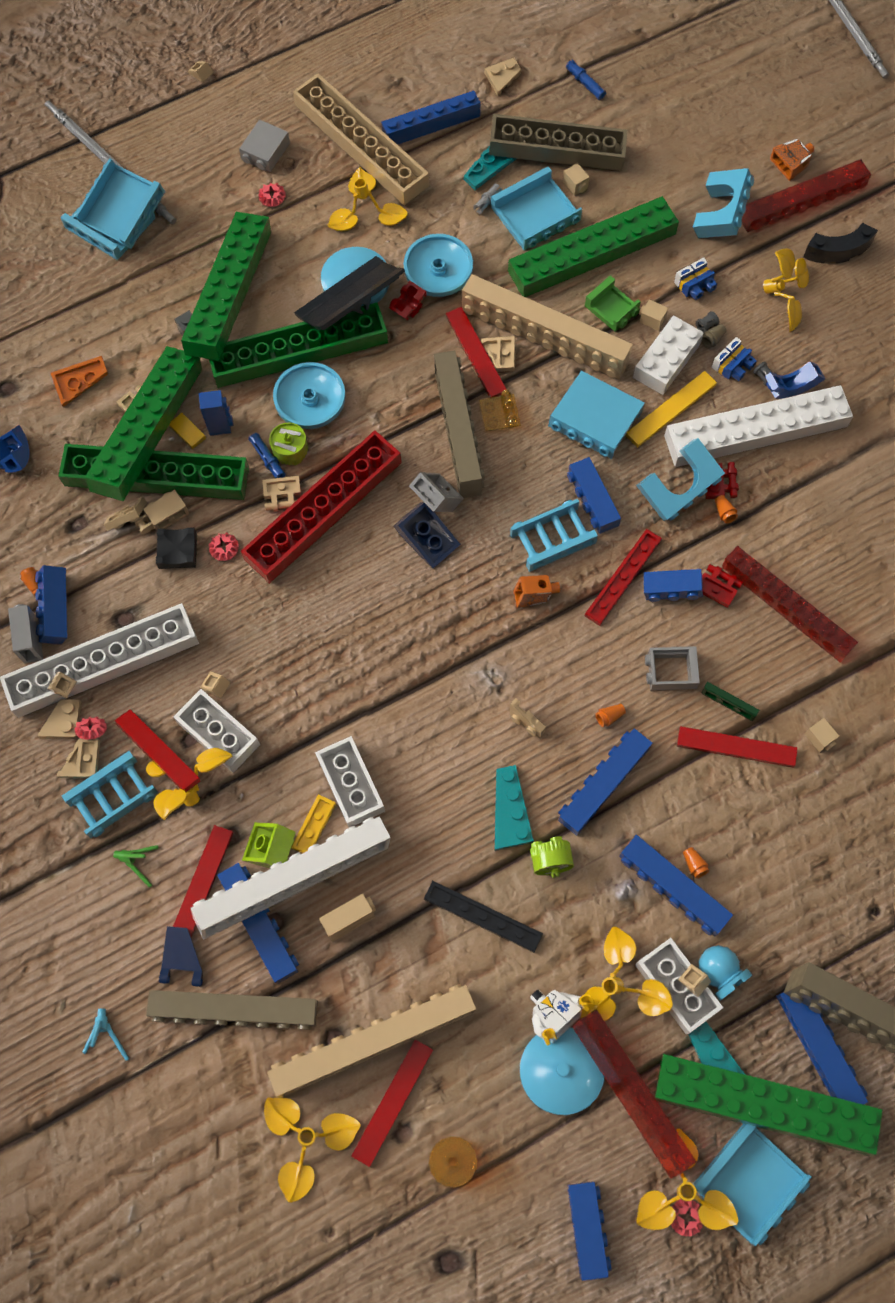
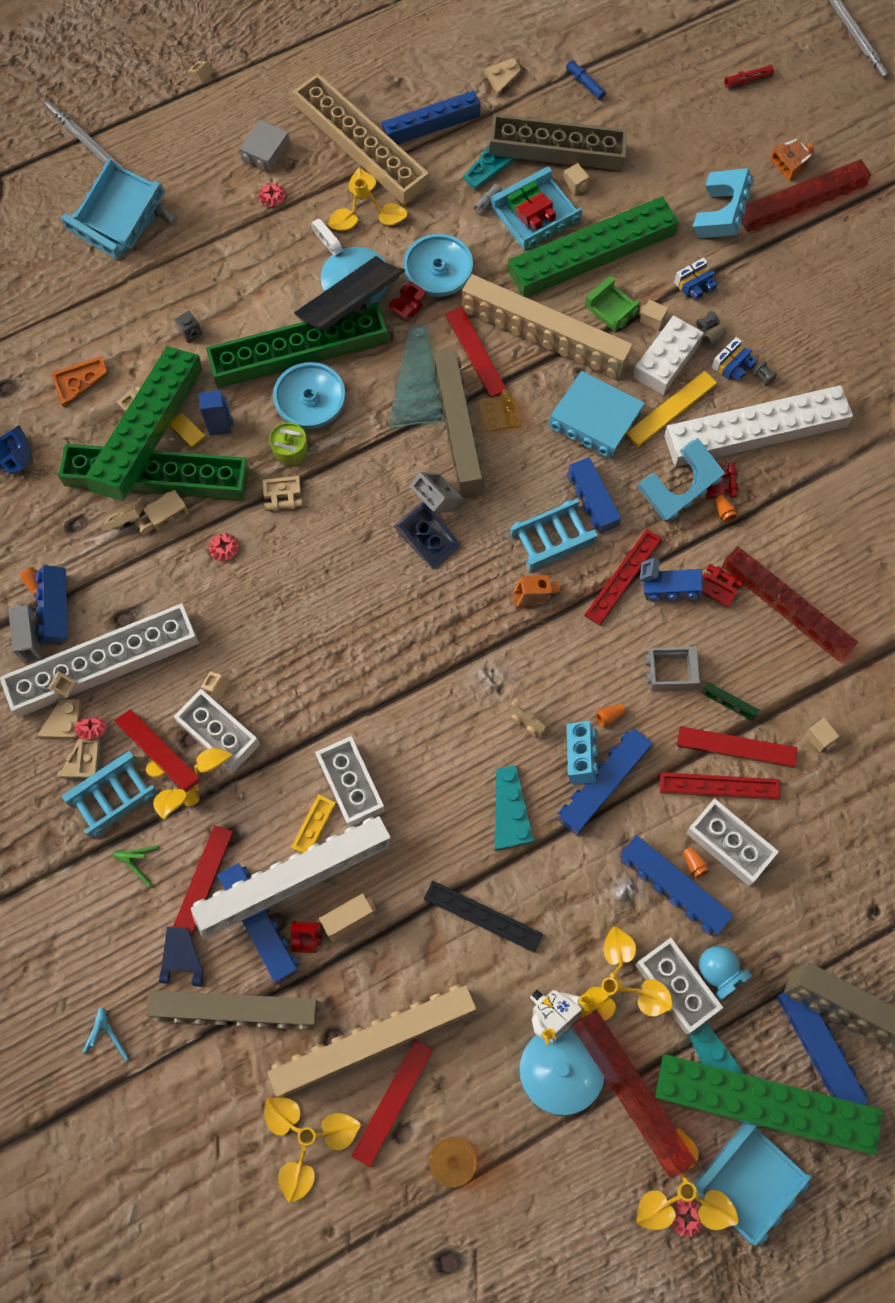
(176, 548): black brick -> none
(226, 286): green brick -> none
(268, 844): lime slope -> none
(270, 461): blue pin -> none
(305, 936): none -> red cylinder
(321, 506): red brick -> none
(327, 237): none -> white beam
(416, 388): none -> clear light blue wing
(501, 352): tan wing -> none
(531, 206): none -> red hips
(551, 857): lime piece -> none
(576, 746): none -> medium azure brick
(588, 1230): blue brick -> none
(649, 569): none -> sand blue plate
(695, 980): tan slope -> none
(719, 786): none -> red tile
(732, 842): none -> white brick
(765, 72): none -> red pin
(776, 285): yellow plant -> none
(795, 382): blue arch -> none
(840, 248): black brick -> none

